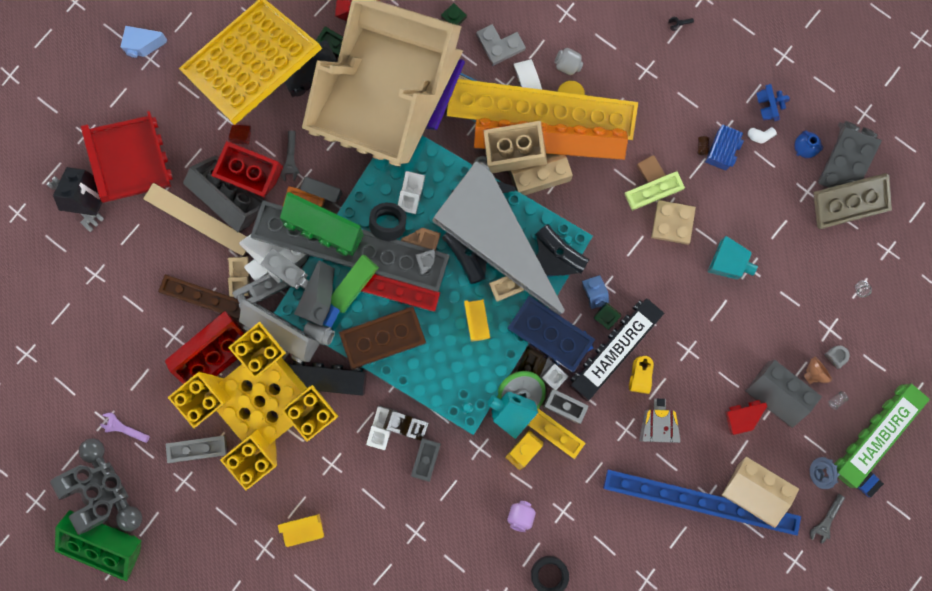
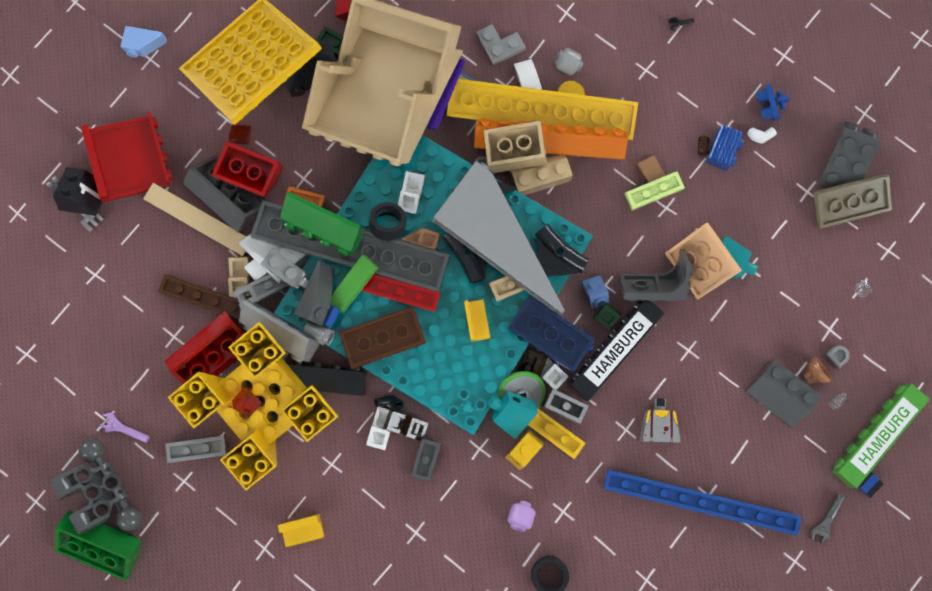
(246, 402): none -> clear red slope
(290, 167): dark grey piece -> none
(321, 189): dark grey slope -> none
(389, 401): none -> black arm
(425, 260): light grey tile -> none
(453, 15): dark green plate -> none
(641, 378): yellow piece -> none
(665, 286): none -> dark grey bracket
(673, 222): tan plate -> none
(709, 259): none -> light nougat plate
(745, 418): red slope -> none
(760, 492): tan slope -> none
(805, 148): blue piece -> none
(817, 473): sand blue gear -> none

